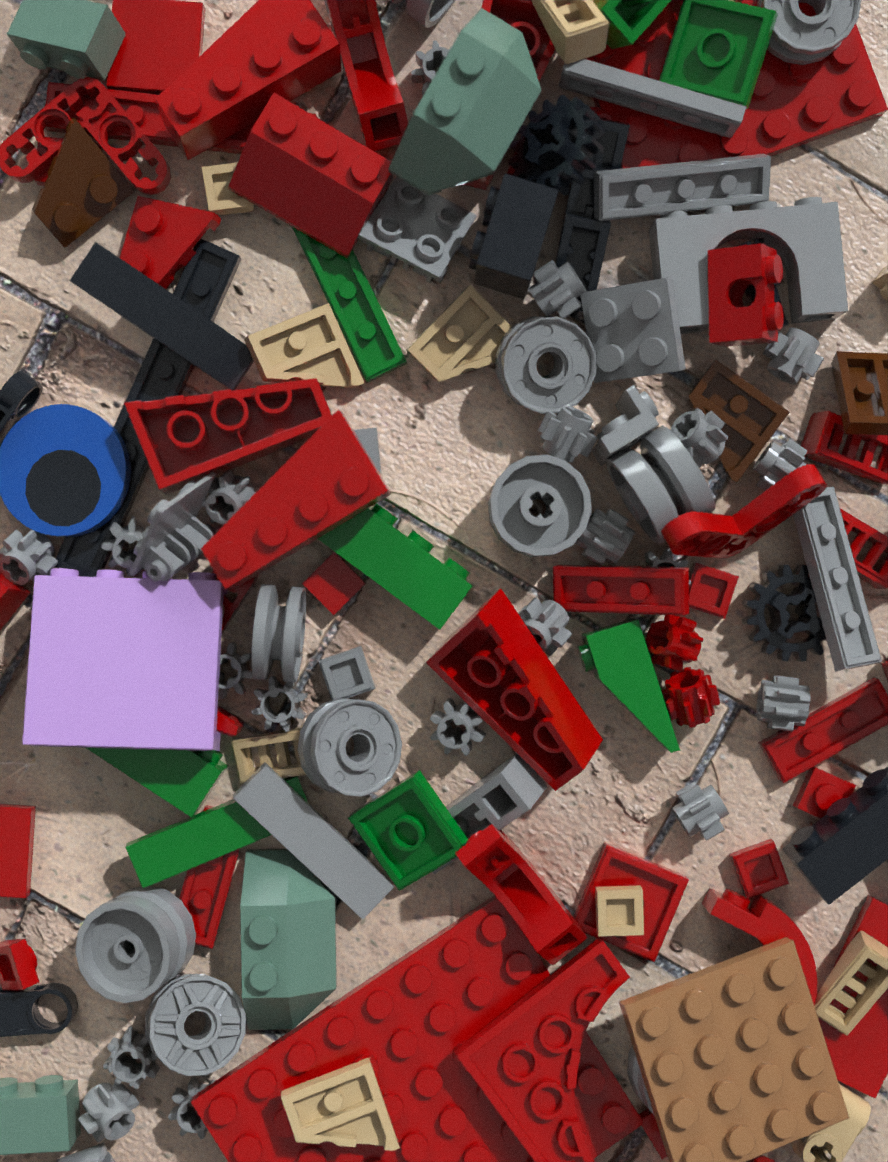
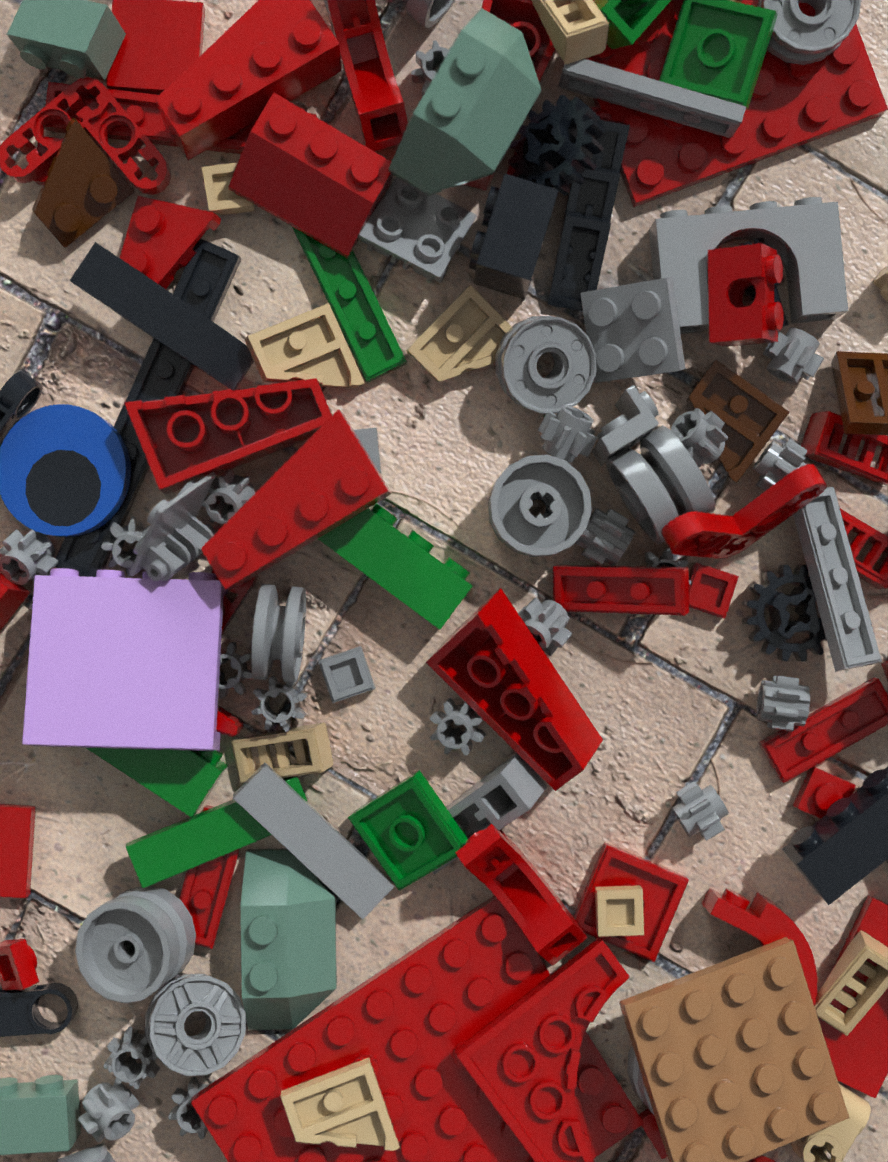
(333, 583): red tile -> none
(374, 753): light grey wheel -> none
(557, 289): light grey gear -> none
(626, 670): green slope -> none
(673, 642): red gear -> none
(681, 186): light grey tile -> none
(690, 697): red gear -> none
(759, 868): red tile -> none

